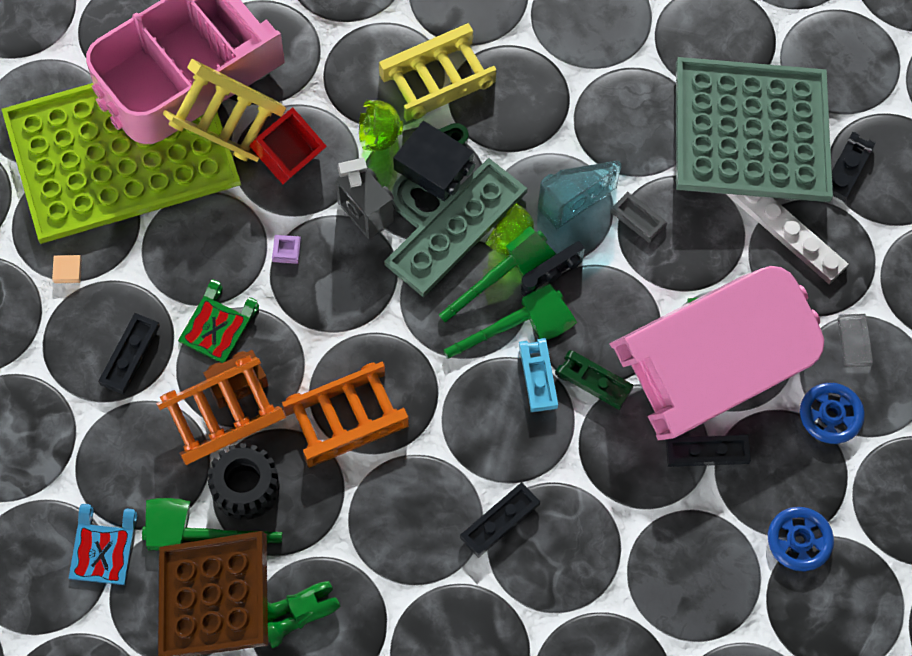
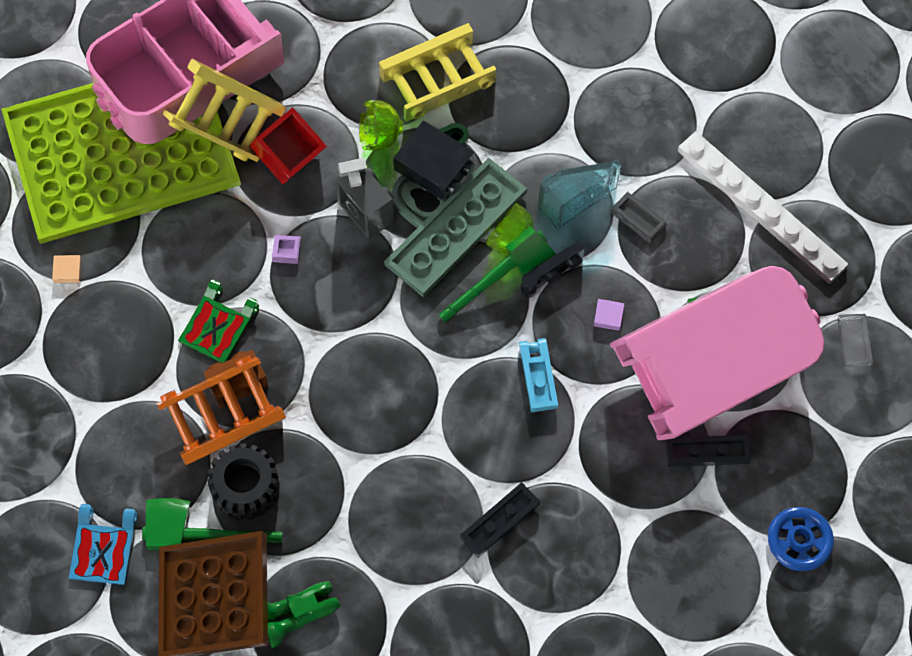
(129, 353): black plate -> none
(343, 440): orange fence -> none
(542, 307): green piece -> none
(594, 379): dark green plate -> none
(608, 314): none -> lavender tile
(752, 130): sand green plate -> none
(847, 398): blue plate -> none
(850, 165): black plate -> none

